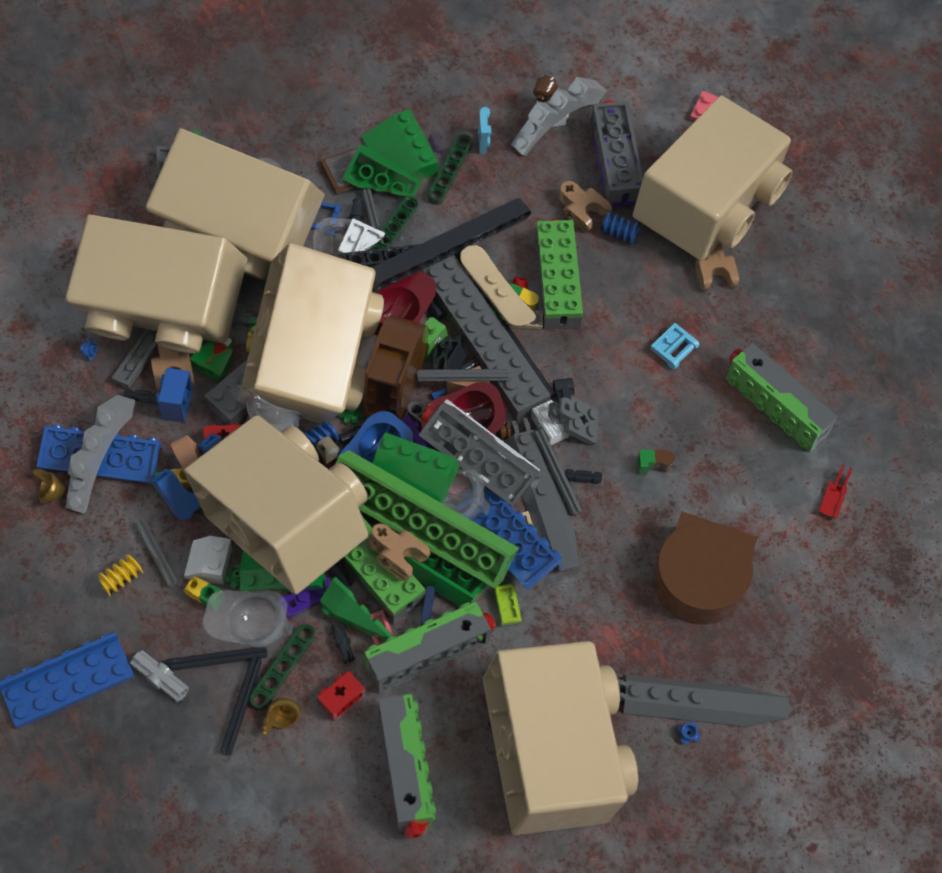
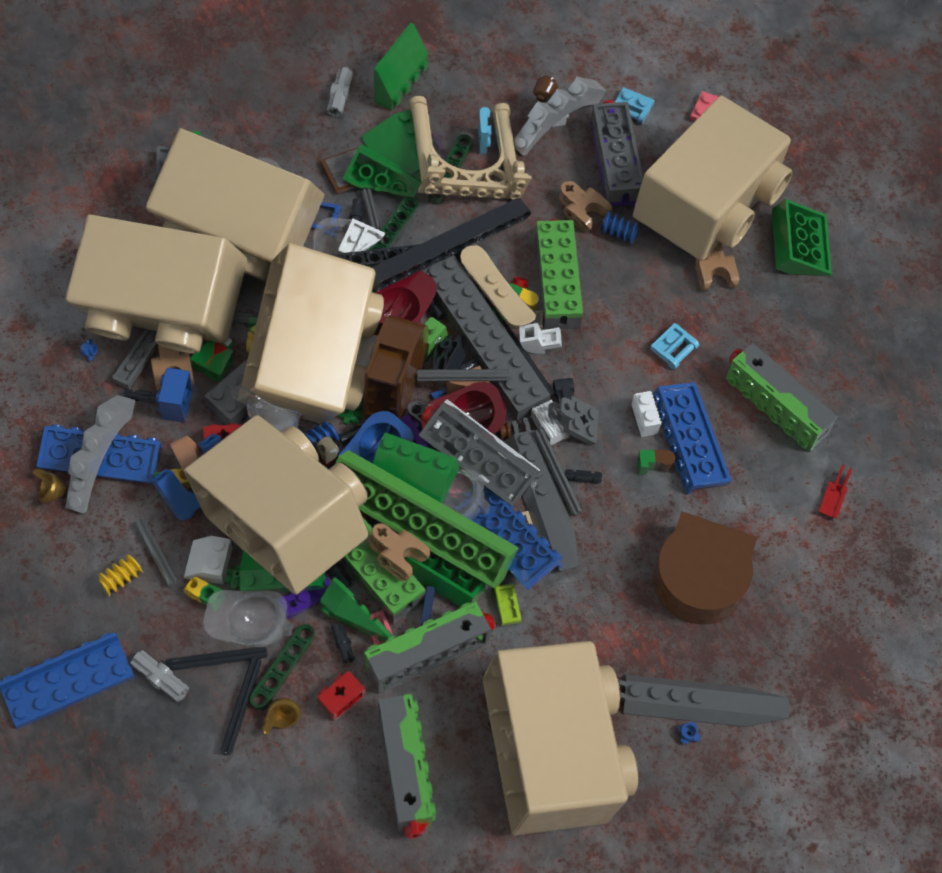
(340, 92): none -> light grey piece
(400, 68): none -> green slope
(433, 167): none -> tan arch
(537, 340): none -> white brick
(637, 103): none -> medium azure plate
(646, 413): none -> white brick
(691, 437): none -> blue bracket
(801, 240): none -> green slope

